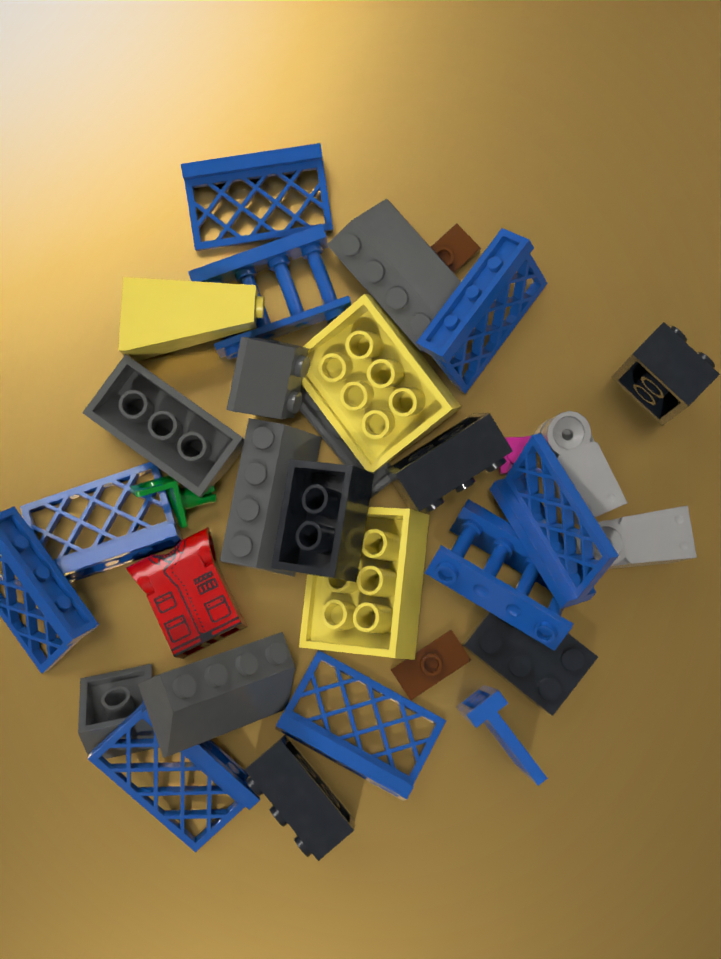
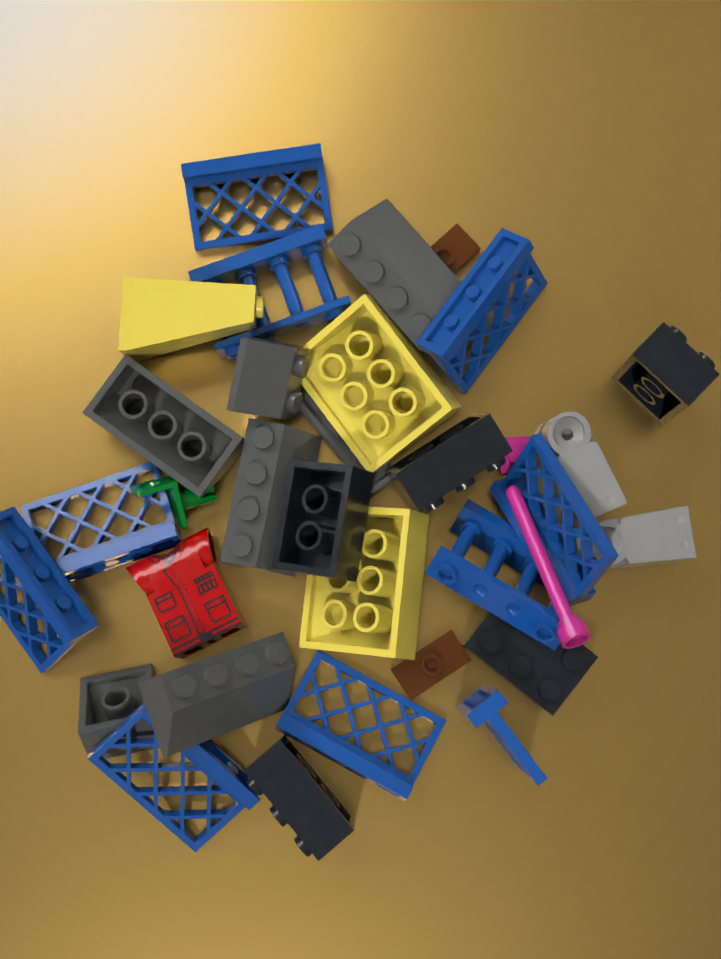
(571, 630): none -> dark pink piece

